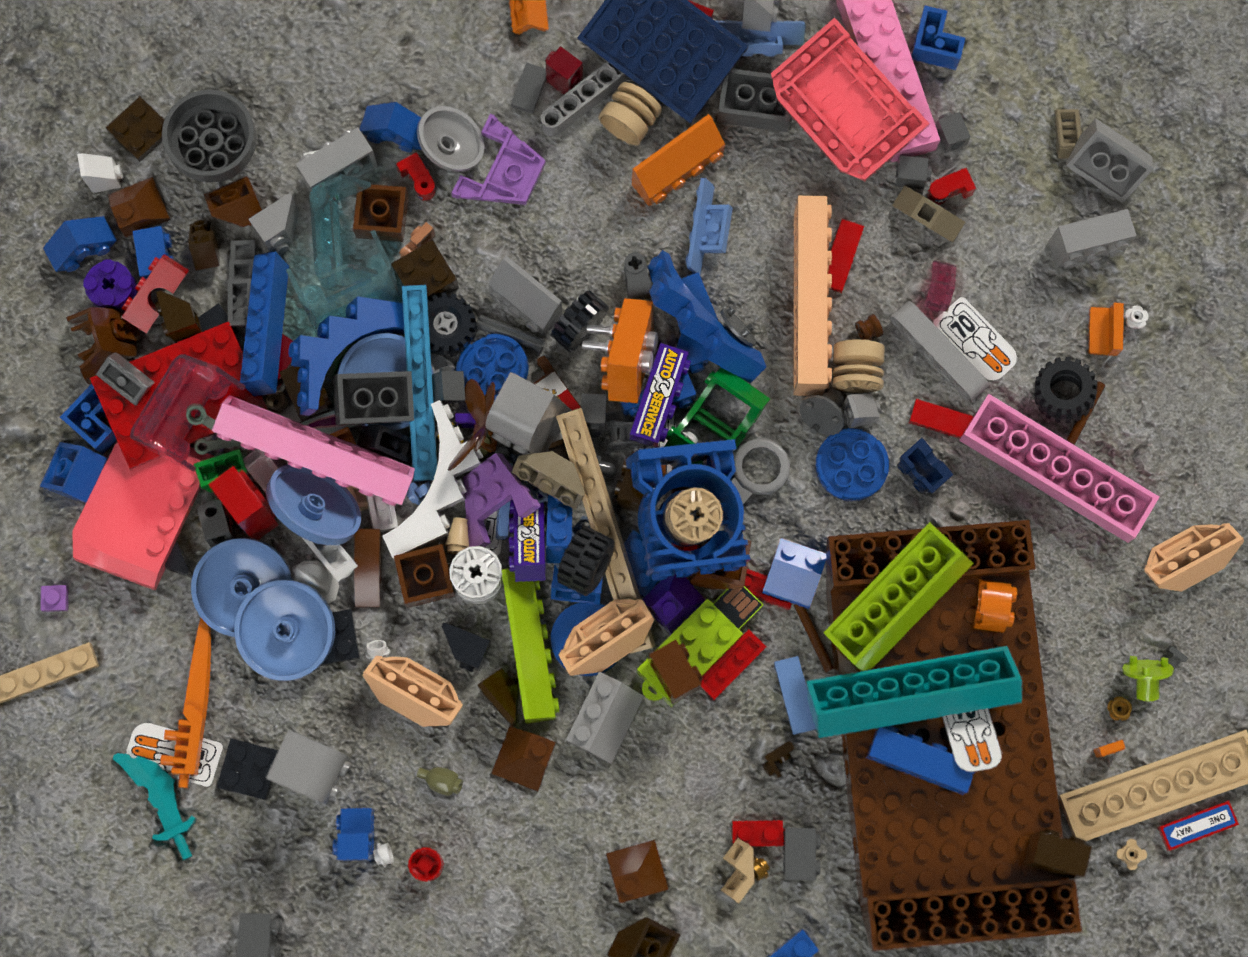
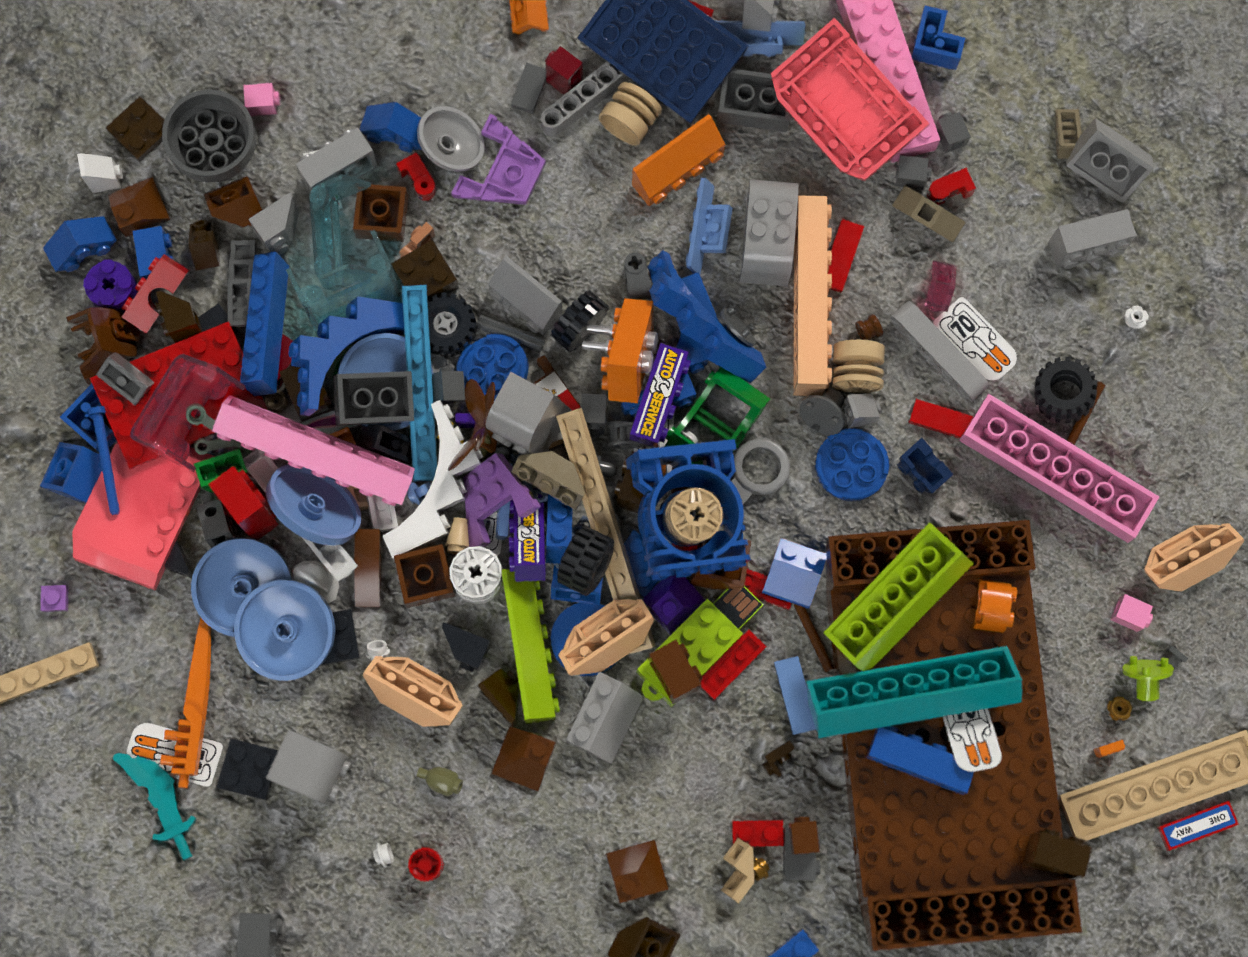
(97, 414): none -> blue bar
(261, 99): none -> bright pink brick
(356, 835): blue brick -> none
(769, 232): none -> light grey brick
(803, 836): none -> reddish brown brick
(1106, 330): orange panel -> none
(1124, 854): tan plate -> none
(1132, 613): none -> bright pink brick

